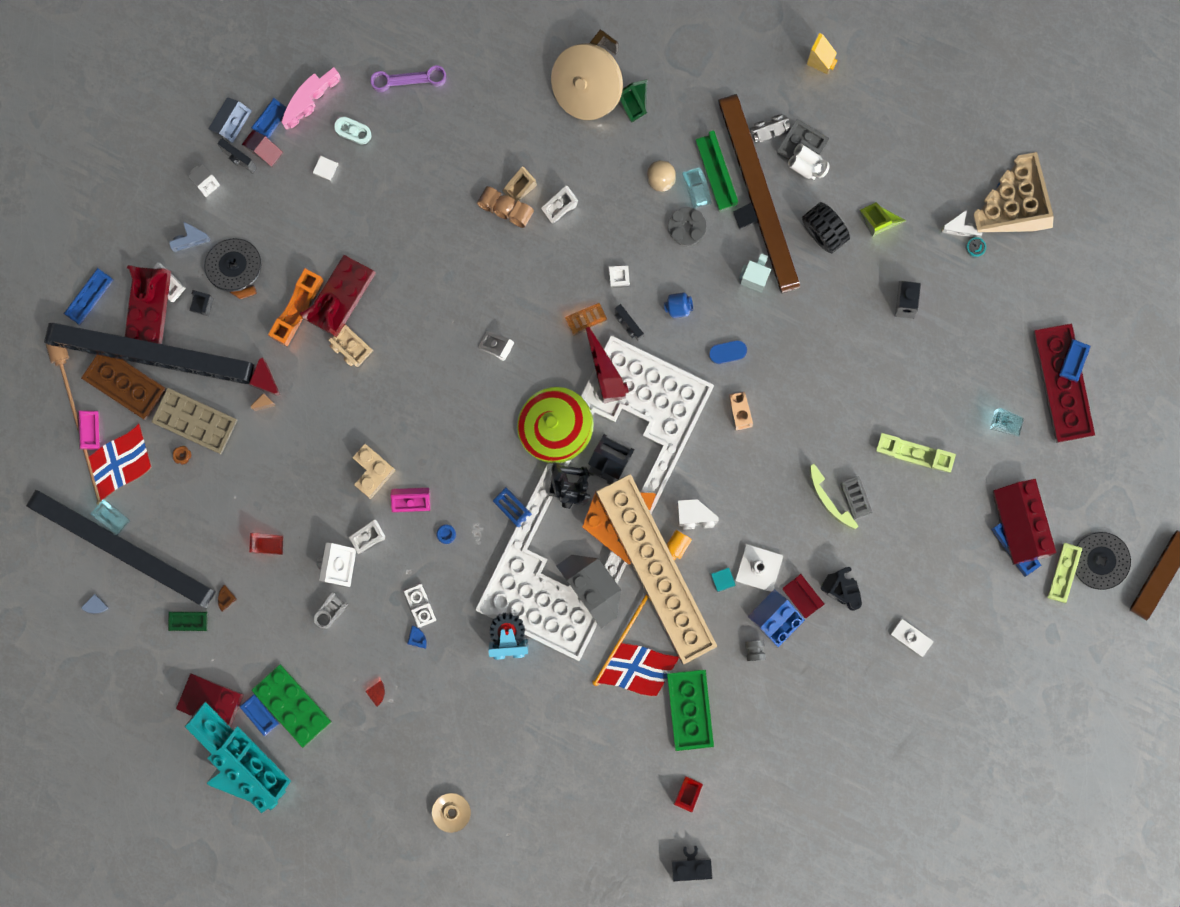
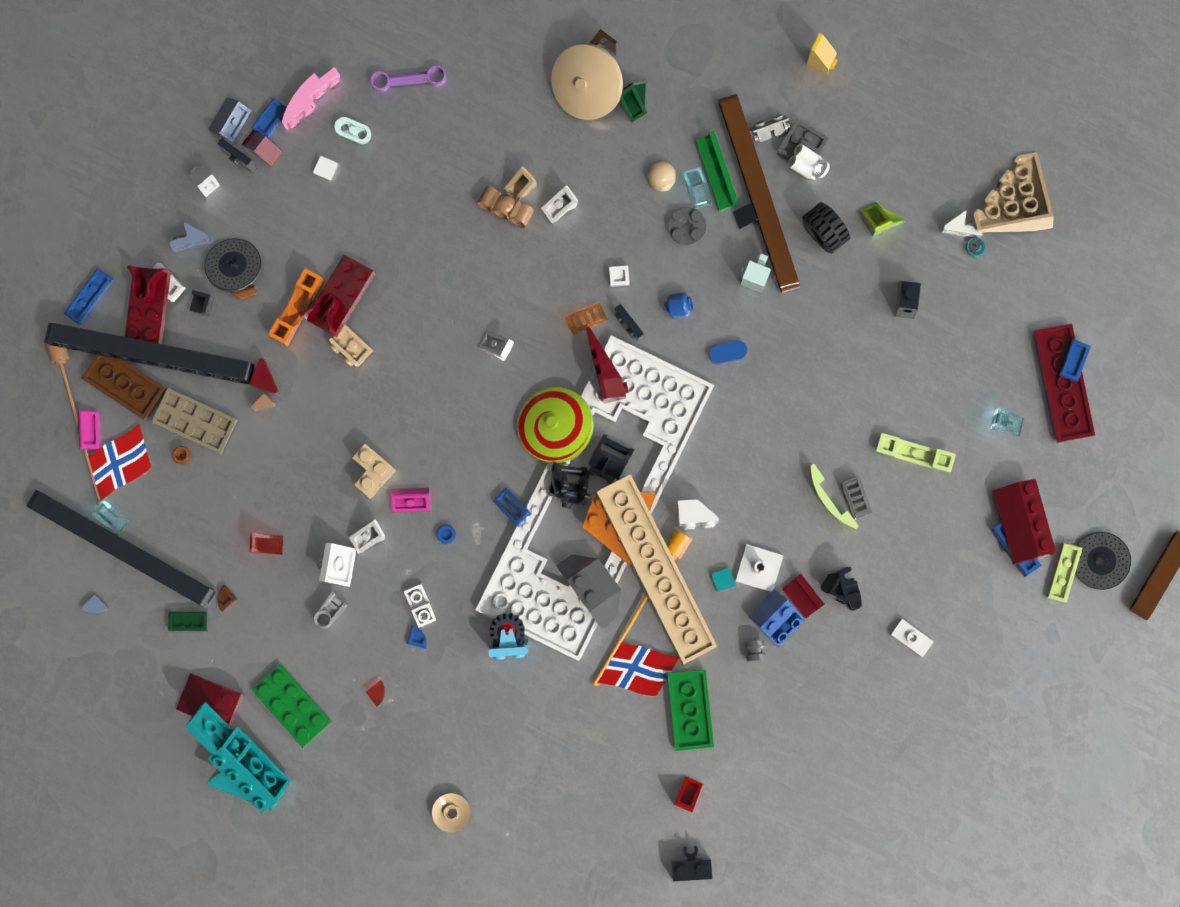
(259, 715): blue tile -> none
(740, 411): light nougat leg -> none

